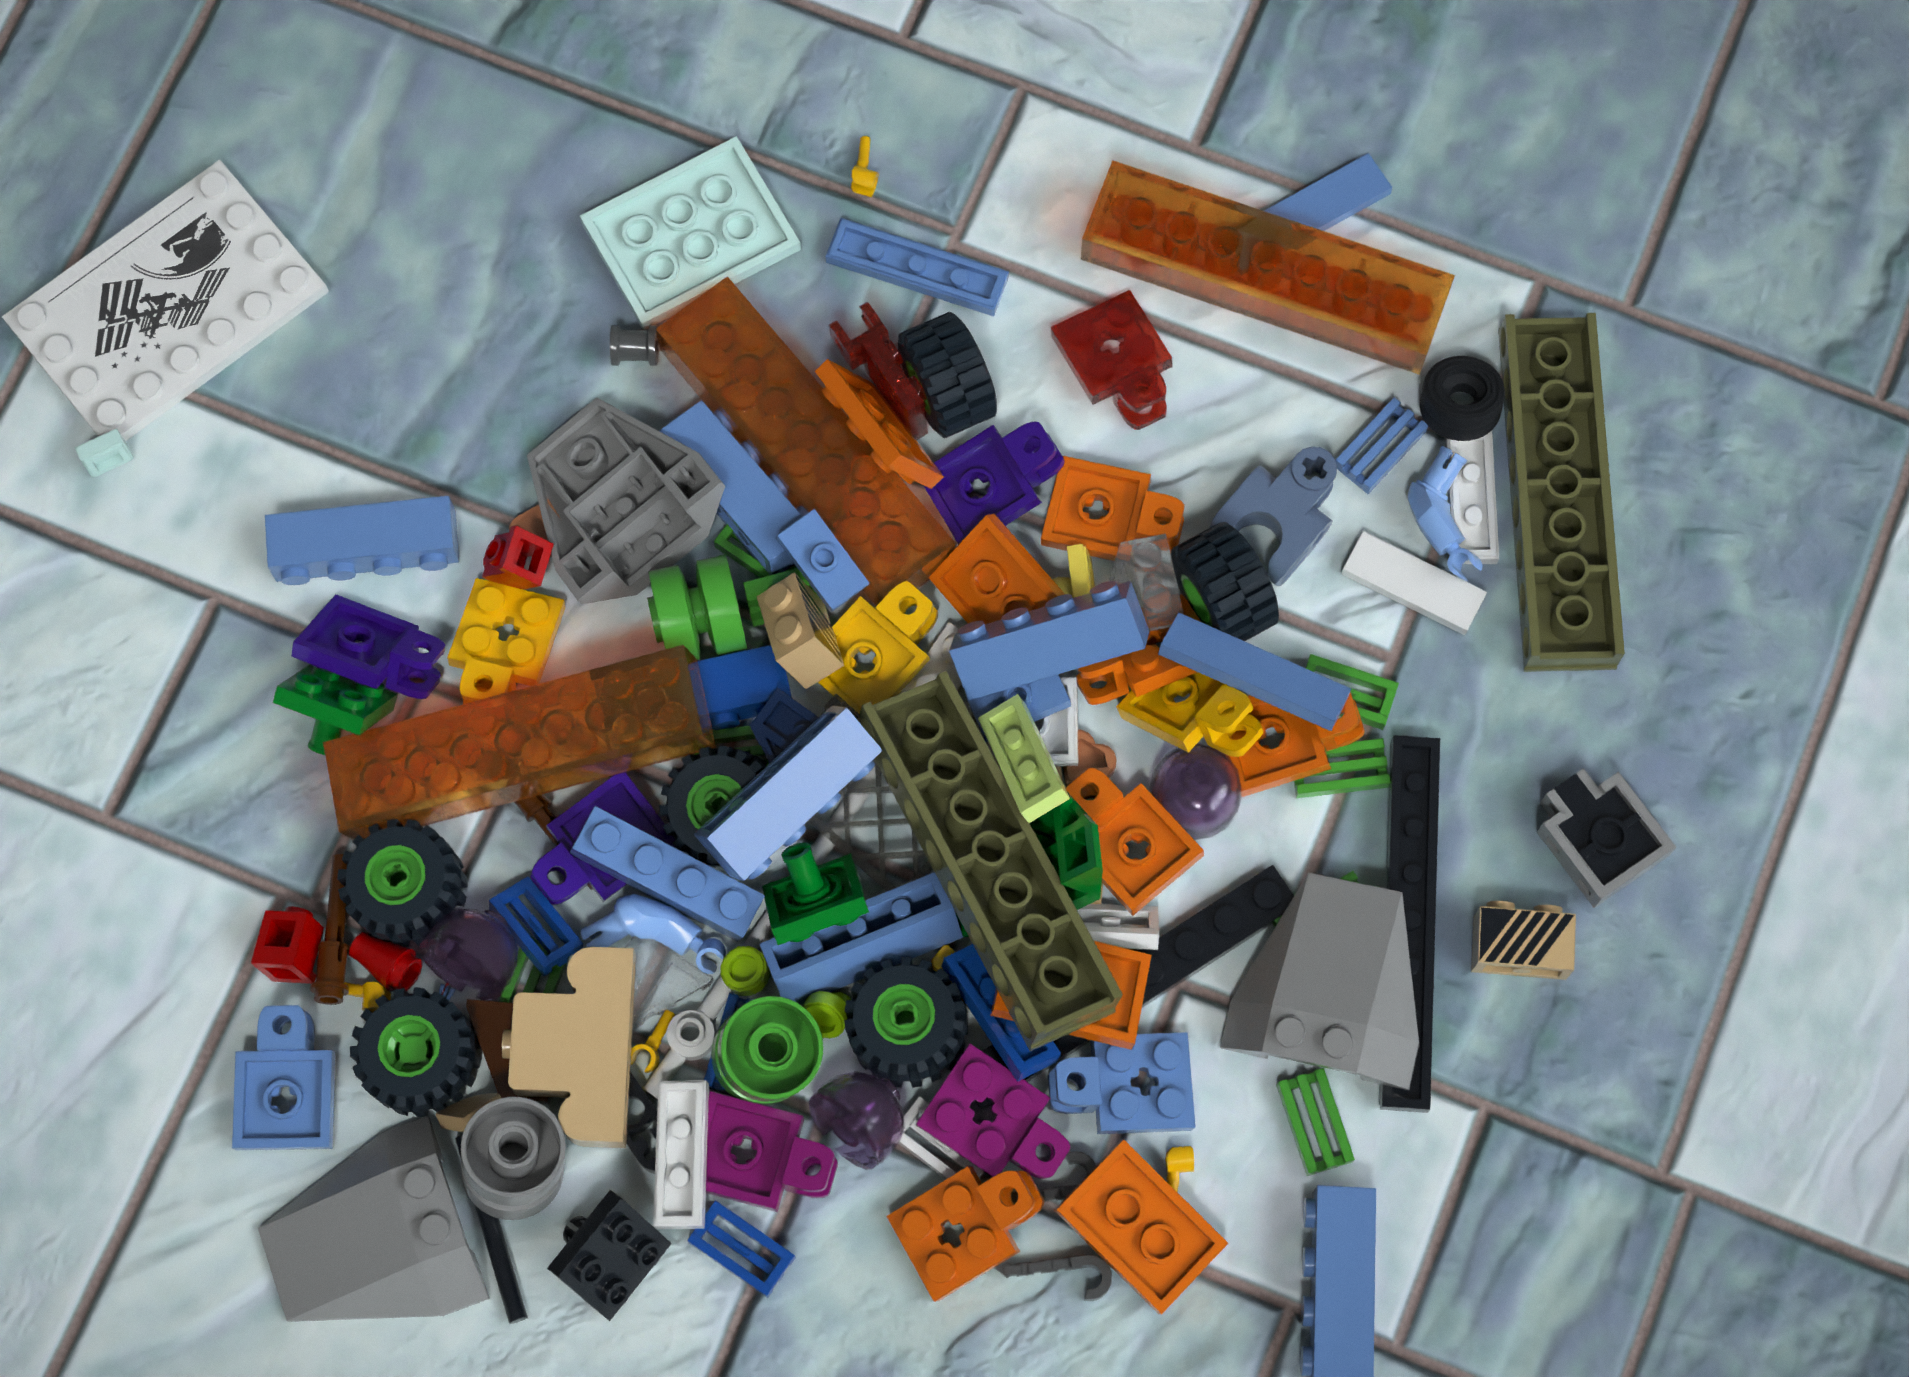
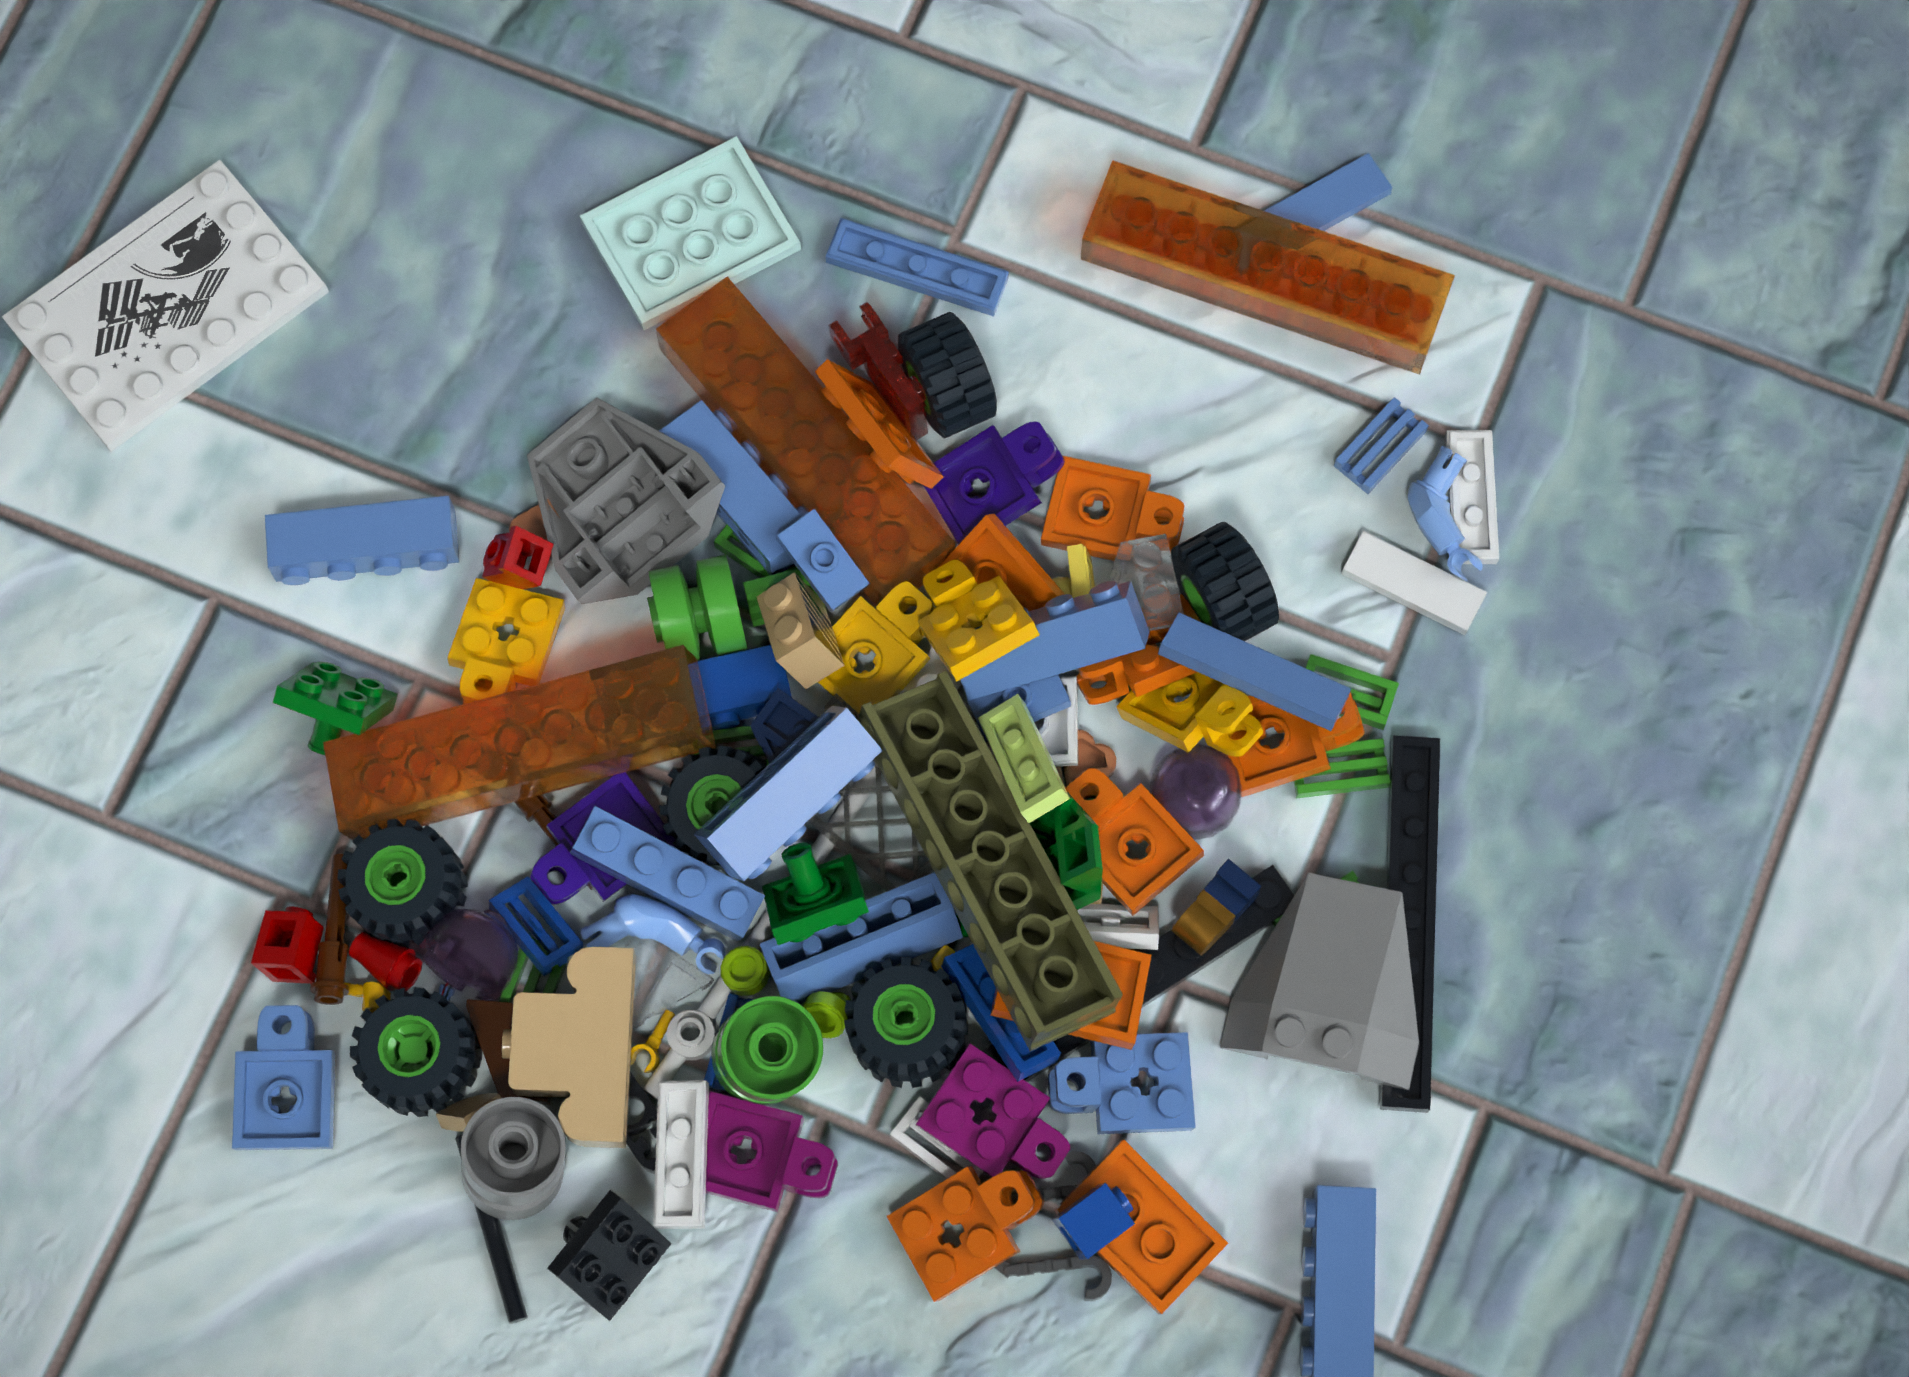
(104, 453): light aqua tile -> none
(375, 1237): light grey wedge -> none
(386, 649): dark purple plate -> none
(633, 345): dark grey bush -> none
(775, 1272): blue tile -> none
(862, 1115): clear purple cylinder -> none
(864, 180): yellow hand -> none
(965, 606): none -> yellow plate
(1095, 1220): none -> blue brick
(1130, 374): clear red plate -> none
(1178, 1161): yellow hand -> none
(1217, 907): none -> leg
(1286, 507): sand blue piece -> none
(1303, 1083): bright green tile -> none
(1457, 420): black tyre -> none
(1523, 941): brick -> none
(1560, 494): olive tile -> none
(1602, 834): piece -> none

